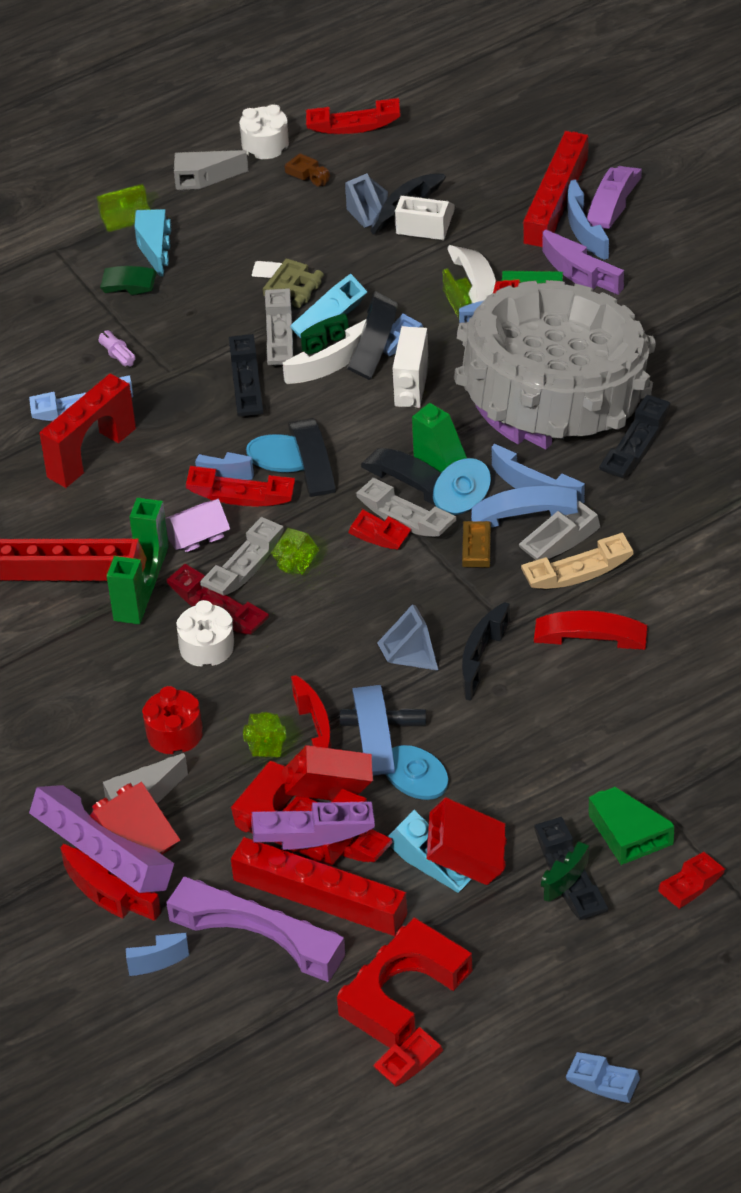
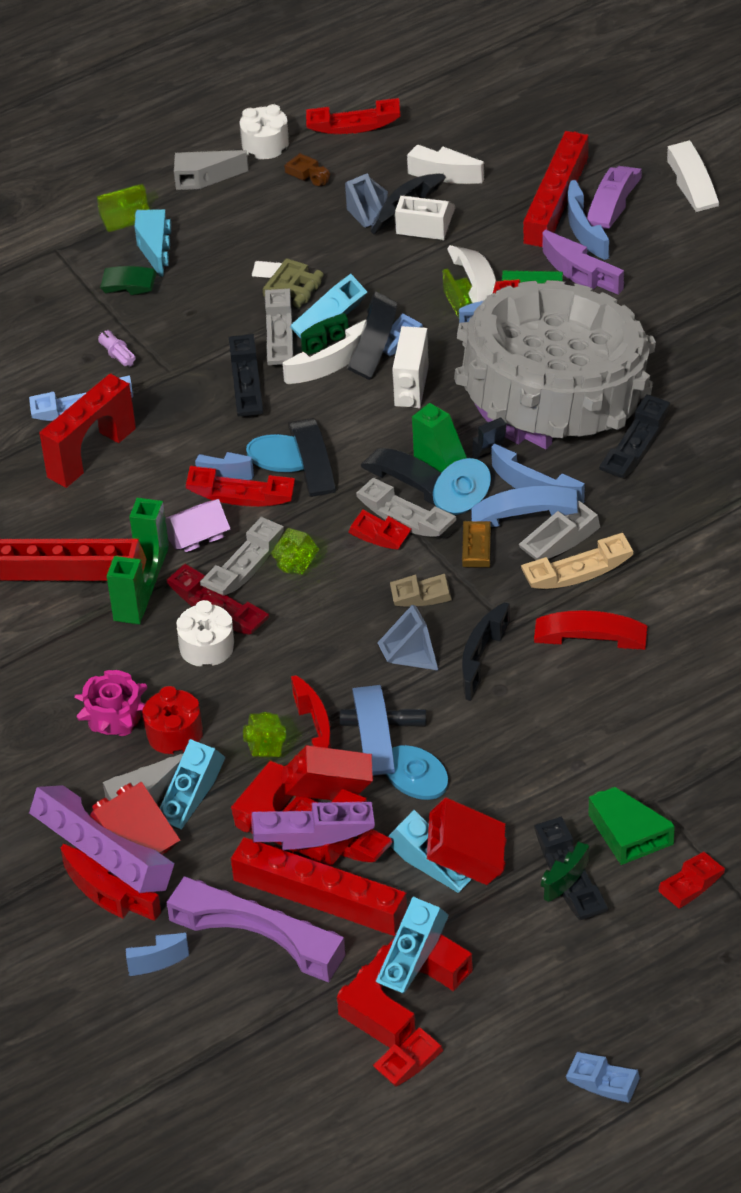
(112, 703): none -> dark pink brick
(191, 782): none -> medium azure slope
(412, 944): none -> medium azure slope
(420, 593): none -> dark tan slope
(454, 165): none -> white slope
(488, 435): none -> black slope
(692, 176): none -> white slope

